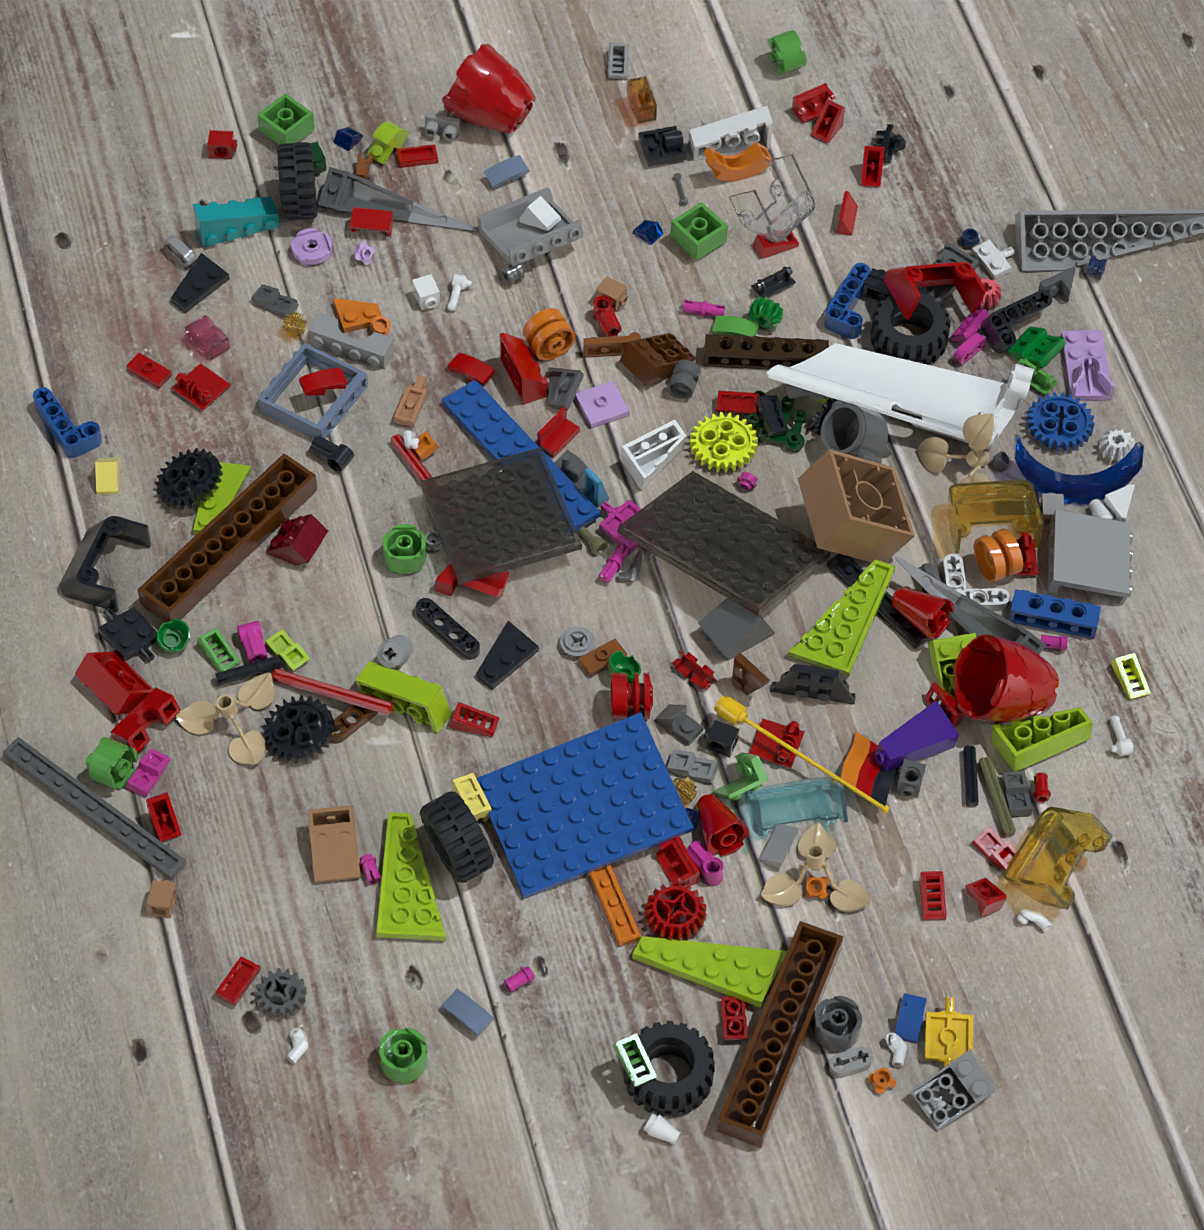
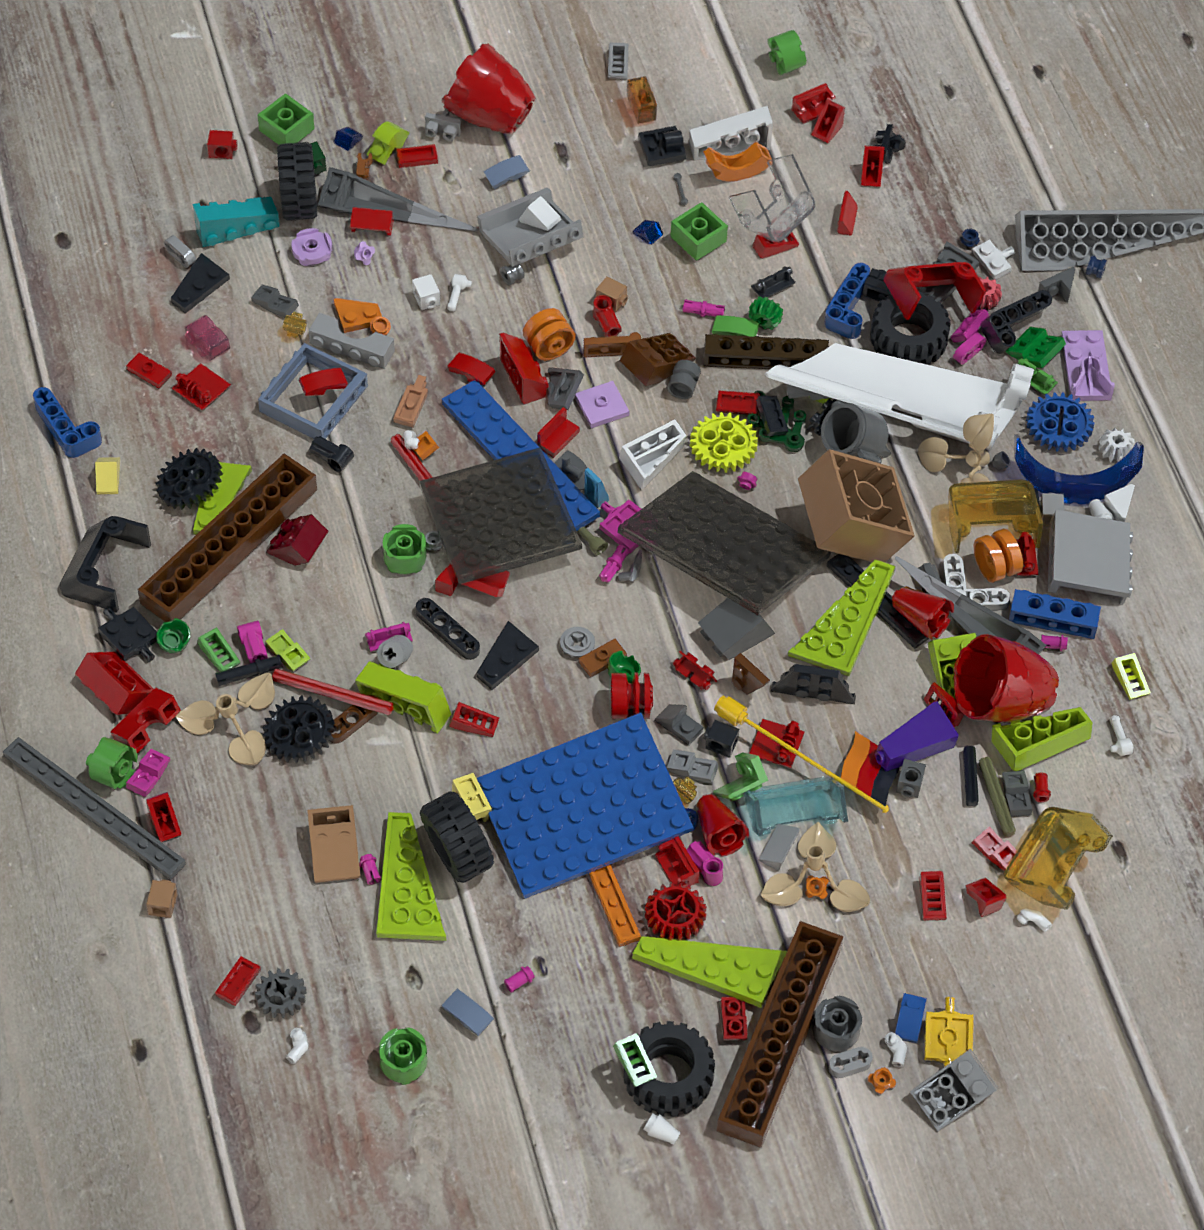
(376, 637): none -> dark pink hinge

